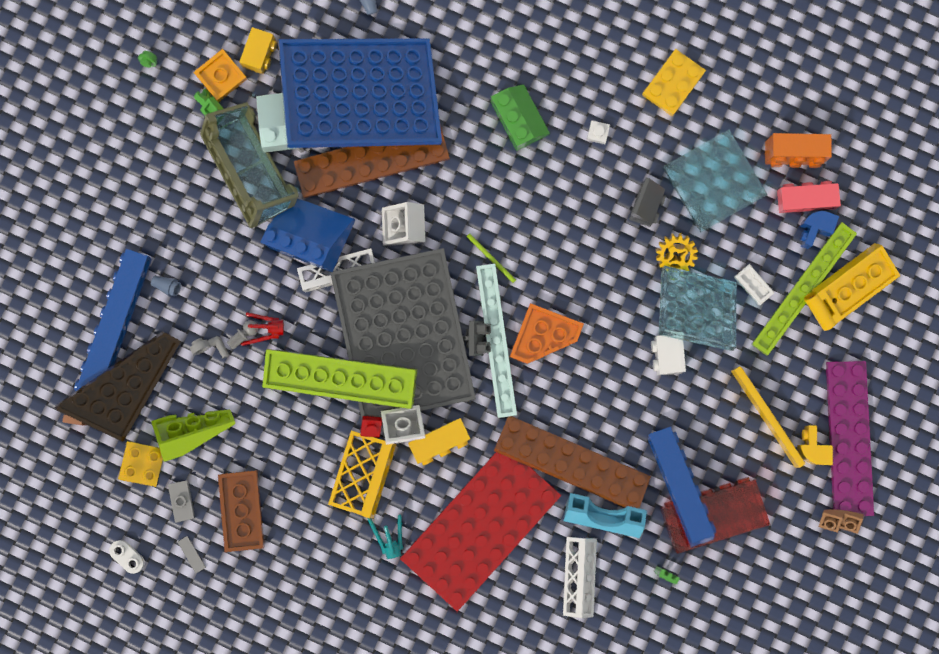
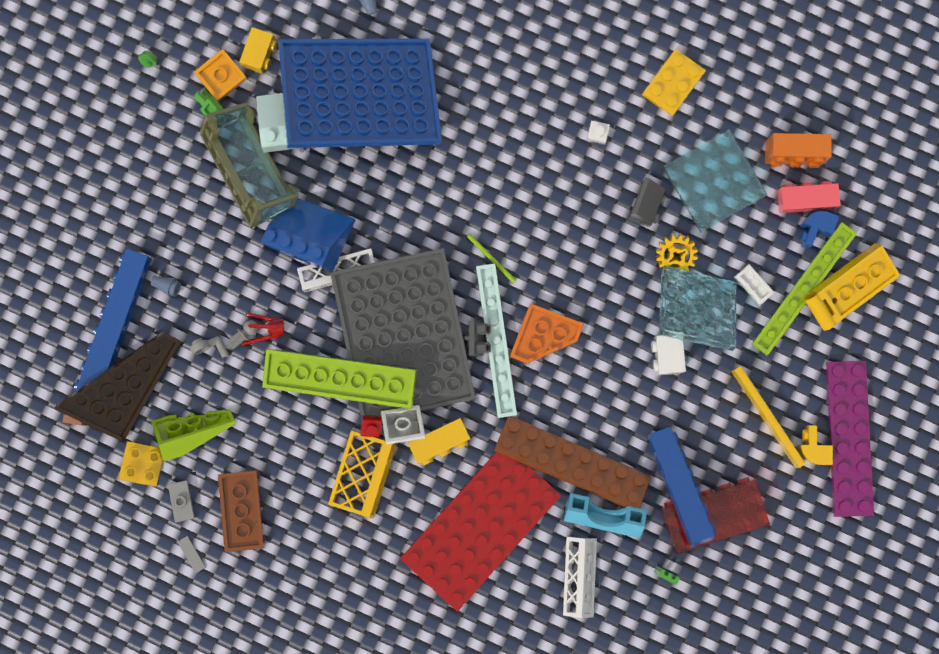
(127, 555): white plate -> none
(363, 164): dark orange plate -> none
(391, 548): teal plant -> none
(403, 224): white slope -> none
(519, 116): bright green slope -> none
(842, 519): medium nougat slope -> none

